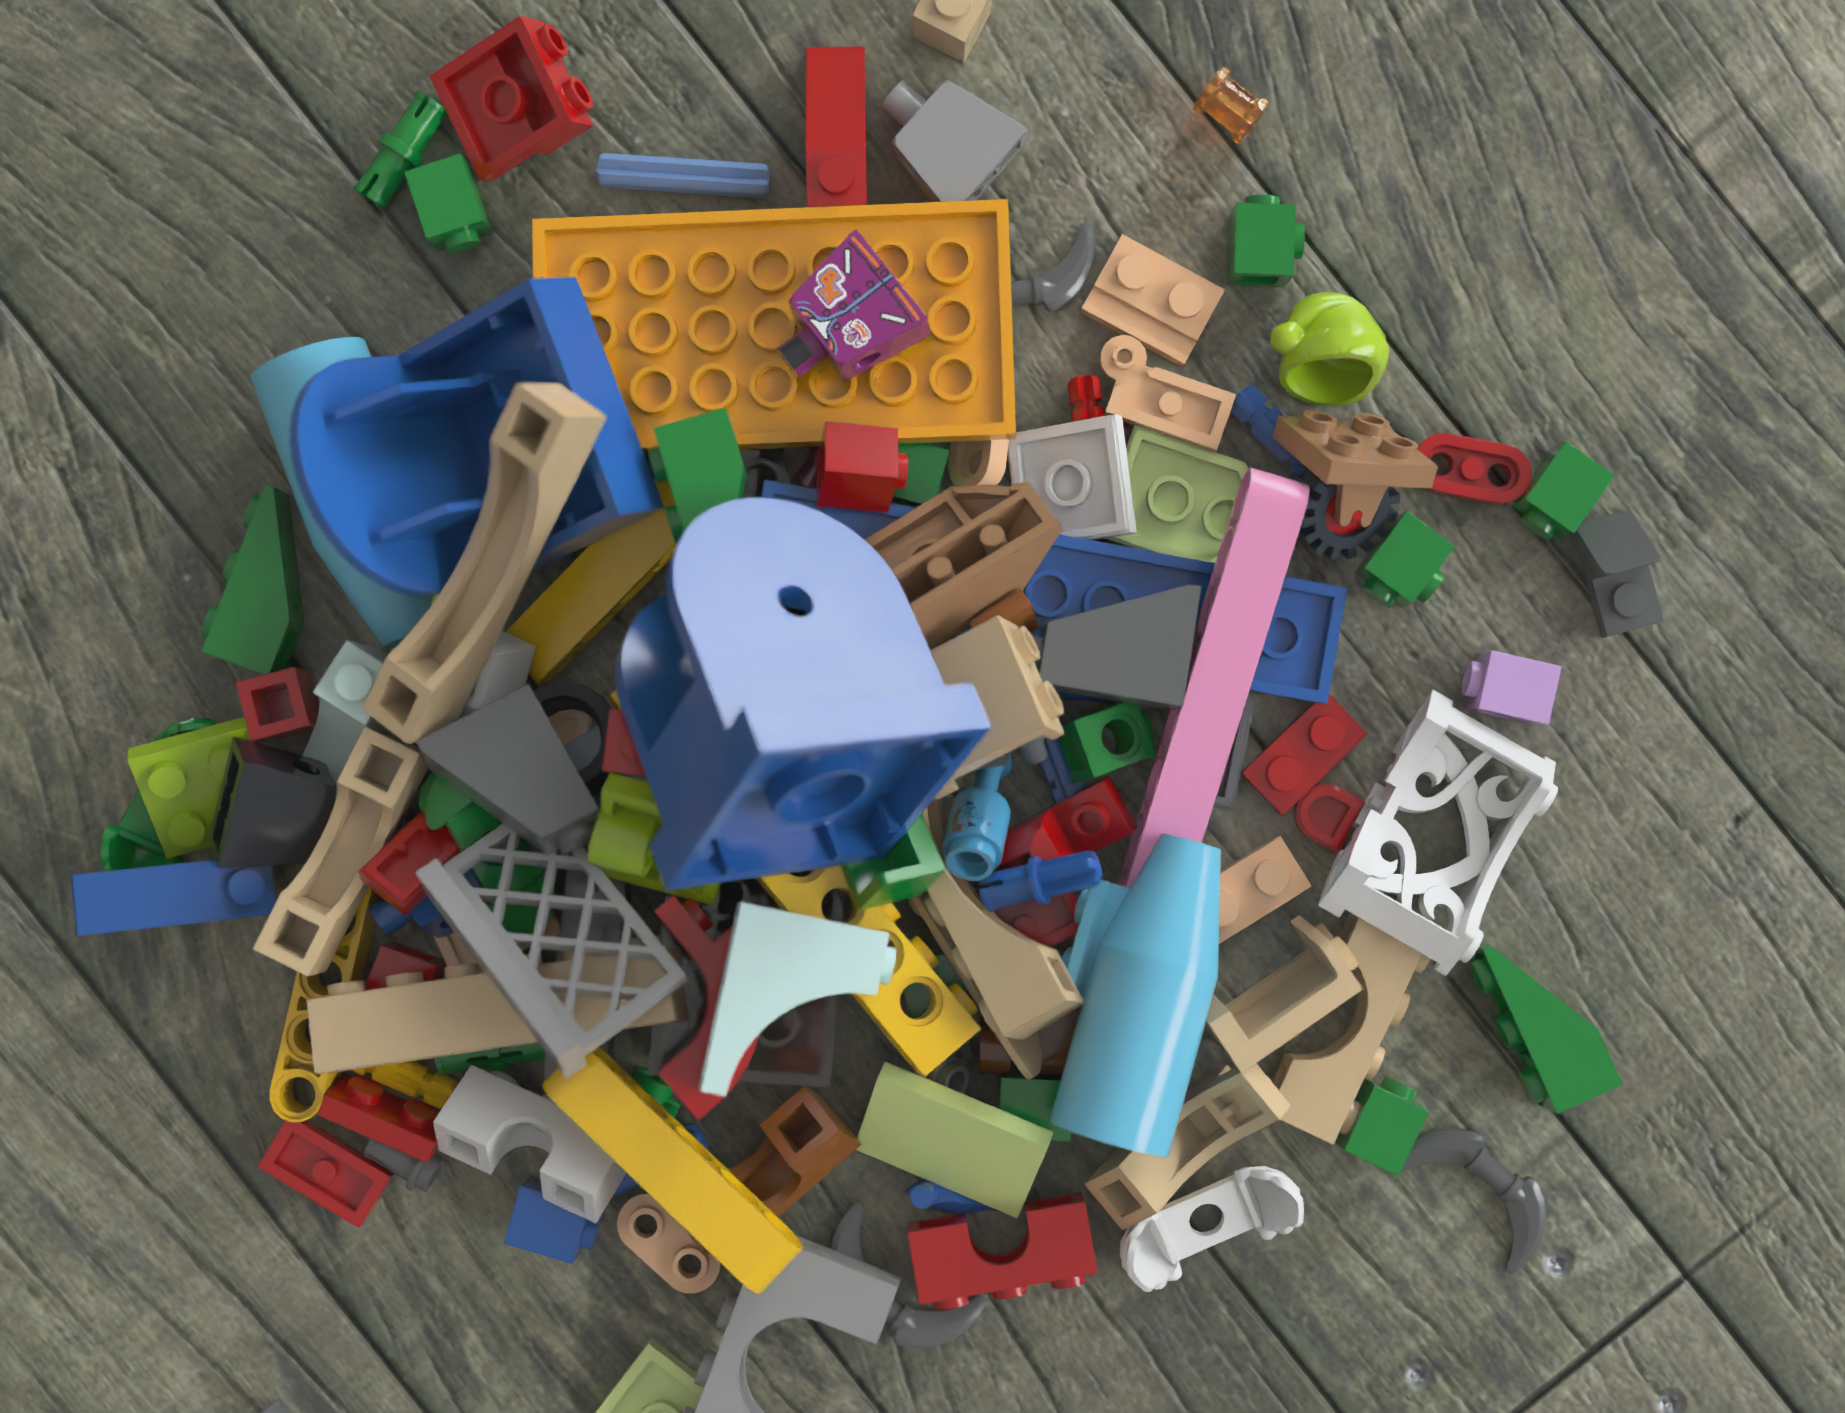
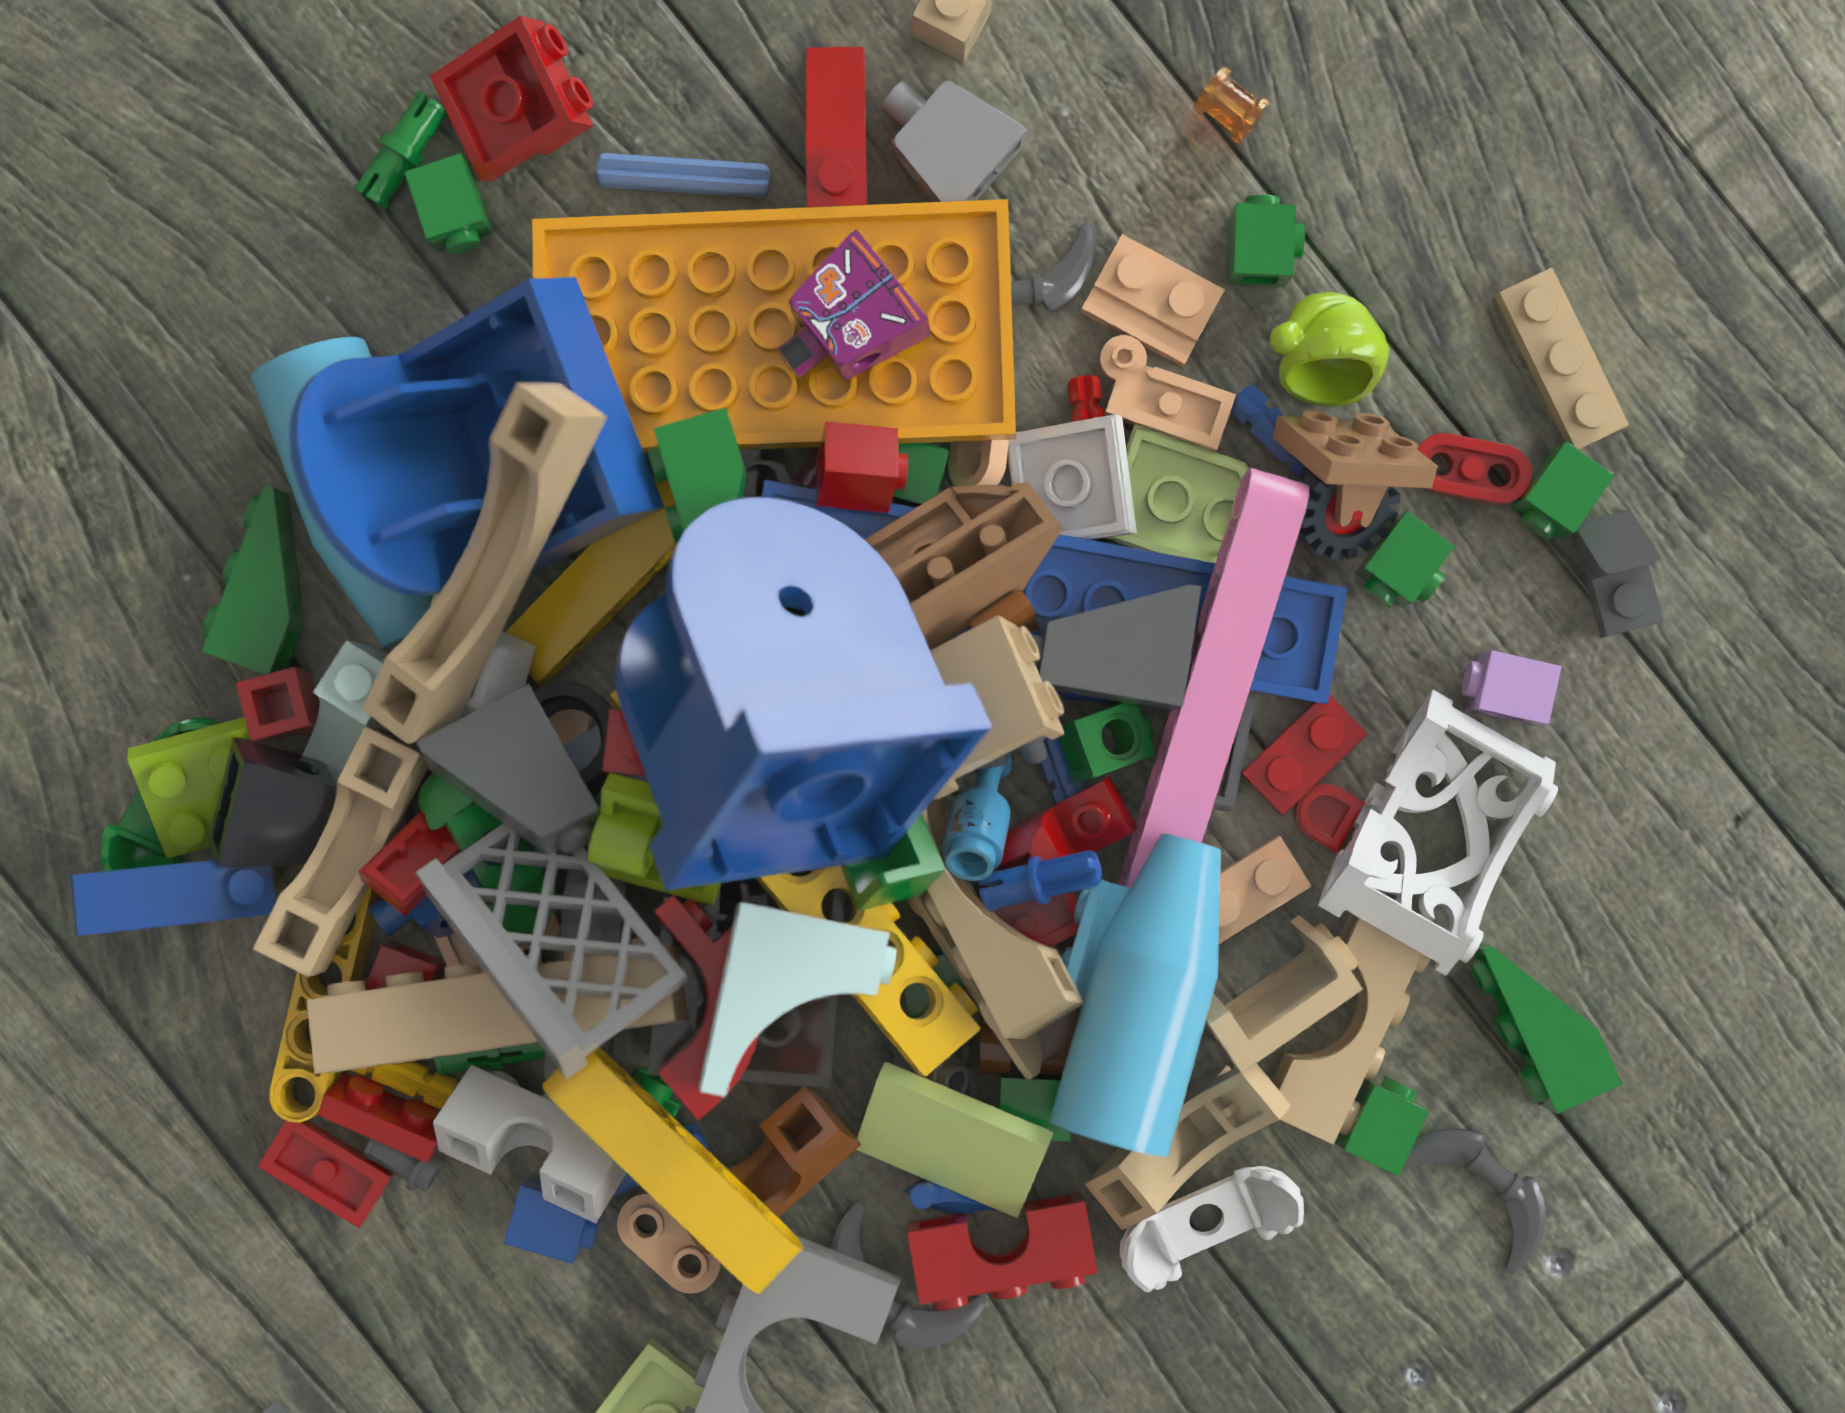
(1561, 359): none -> tan plate

